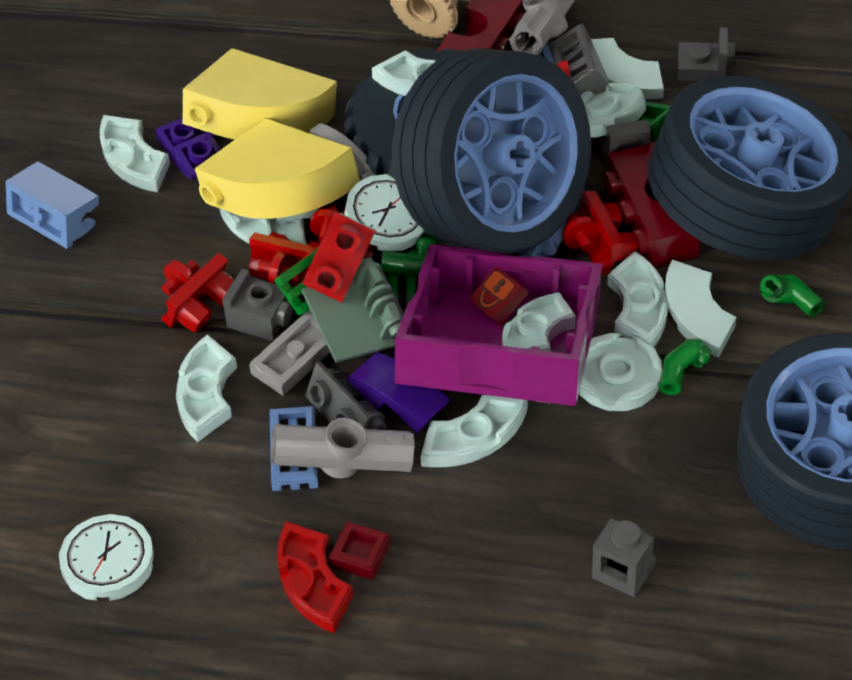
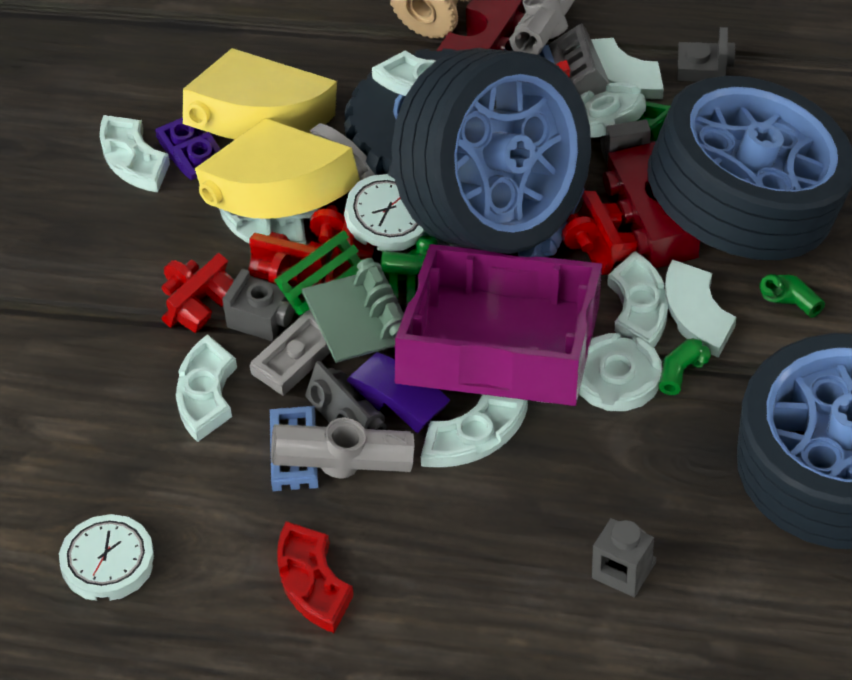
(50, 203): medium blue hinge -> none
(339, 256): red hips -> none
(359, 550): dark red tile -> none
(498, 295): tile -> none
(539, 323): light aqua tile -> none

